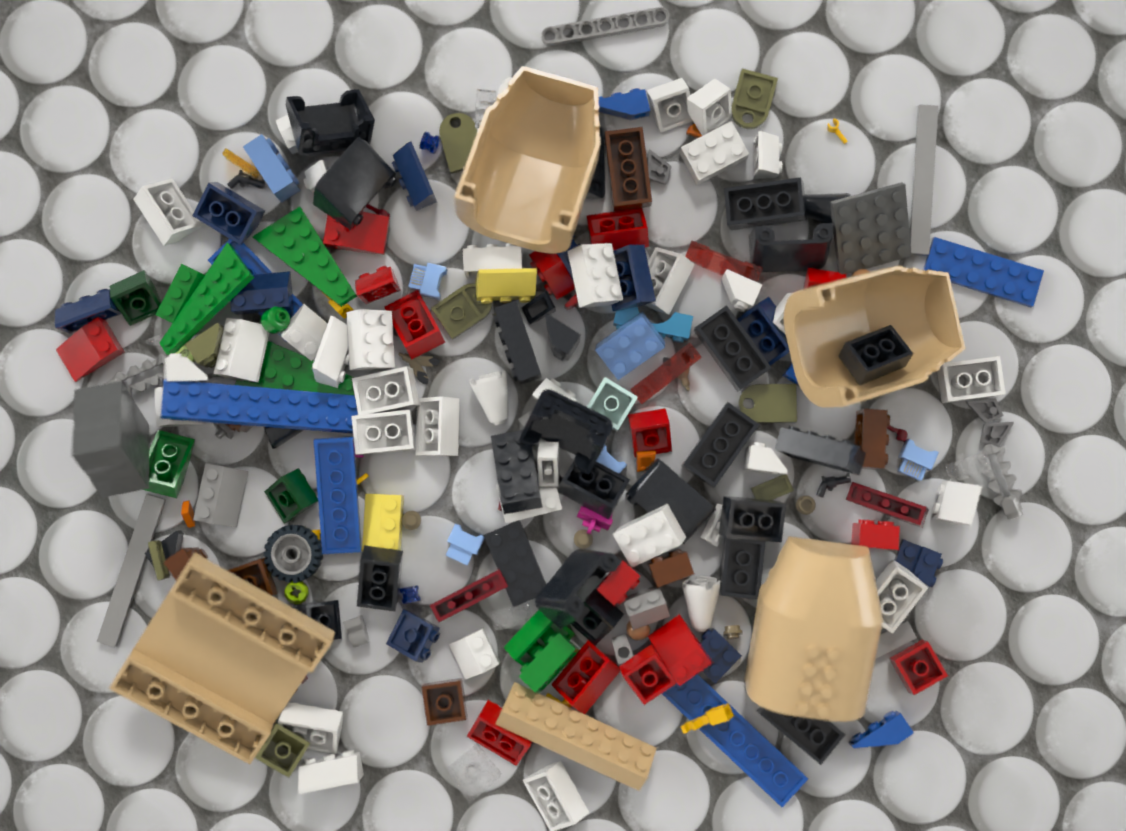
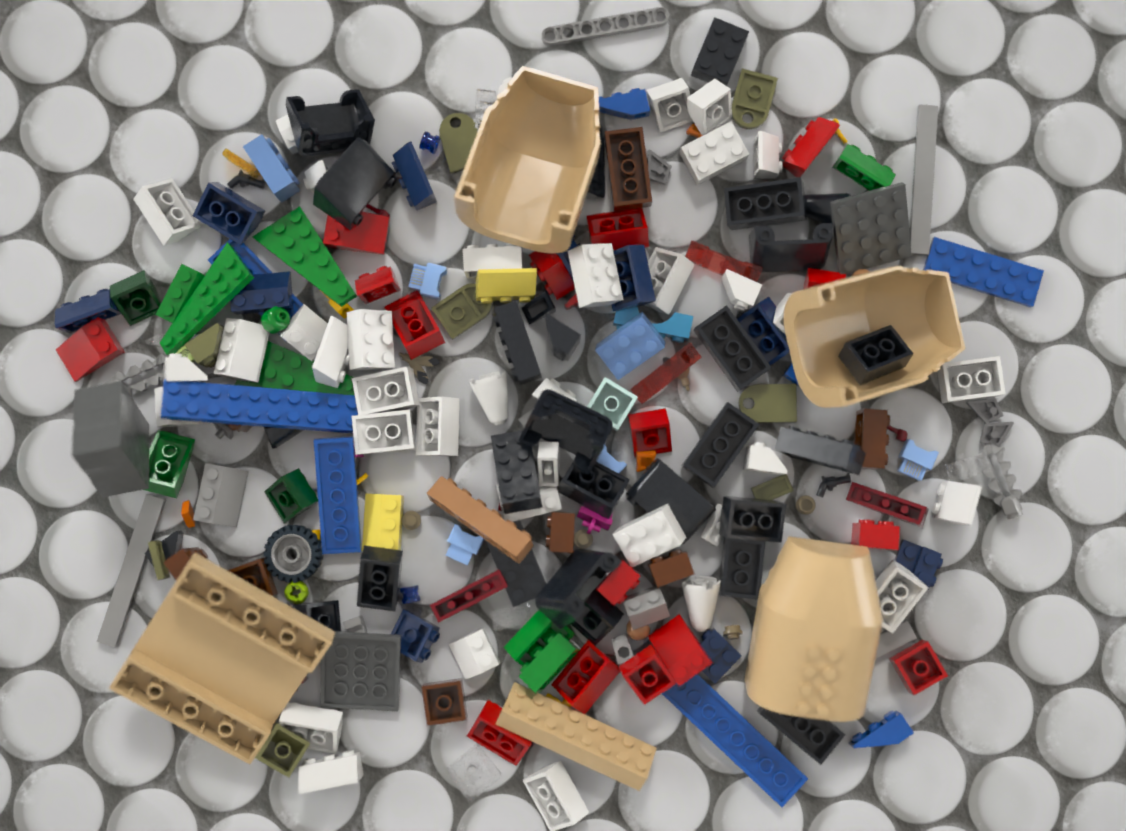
(361, 672): none -> dark grey plate
(480, 519): none -> medium nougat brick
(561, 533): none -> reddish brown brick
(713, 716): yellow piece -> none
(719, 52): none -> black brick
(809, 145): none -> red slope
(863, 169): none -> green slope

